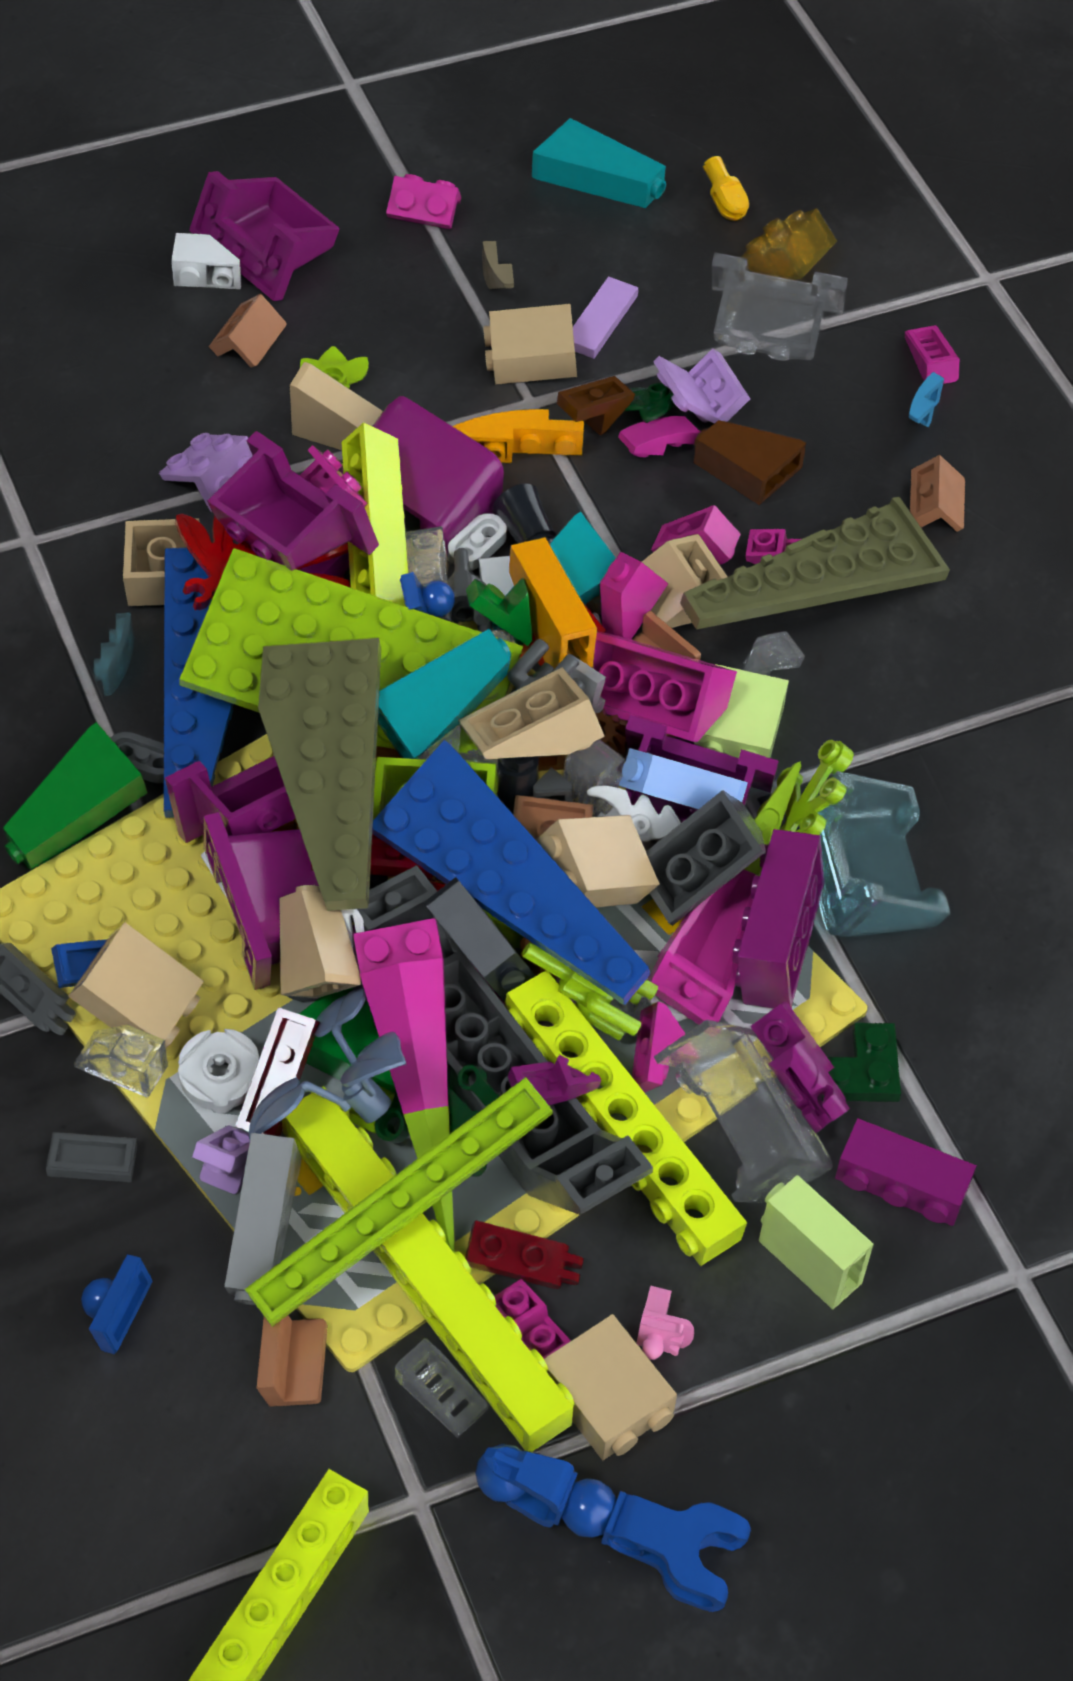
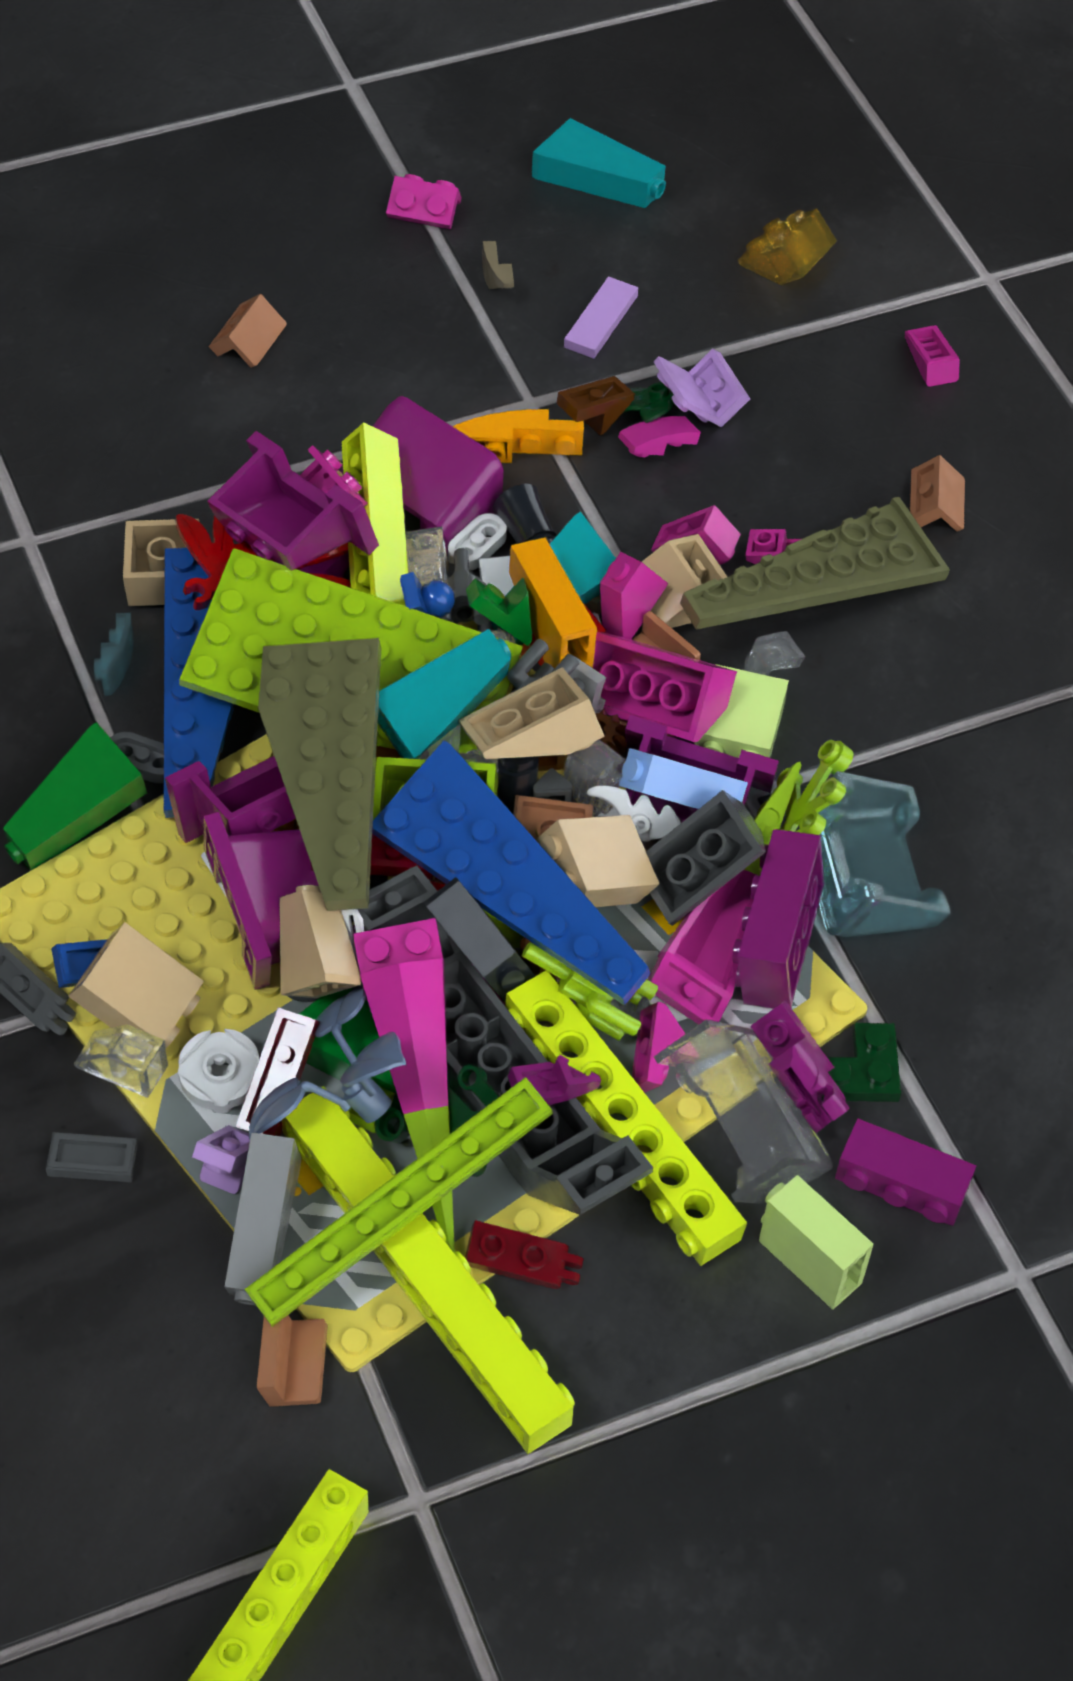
(116, 1302): blue tile -> none
(204, 262): white slope -> none
(208, 462): lavender bracket -> none
(263, 227): magenta windscreen -> none
(325, 408): tan slope -> none
(339, 368): lime plate -> none
(437, 1363): clear slope -> none
(530, 344): tan brick -> none
(531, 1317): dark pink slope -> none
(613, 1387): tan brick -> none
(632, 1525): blue piece -> none
(661, 1331): bright pink piece -> none
(726, 190): yellow arm -> none
(748, 458): reddish brown slope -> none
(771, 311): clear windscreen -> none
(926, 399): dark azure slope -> none

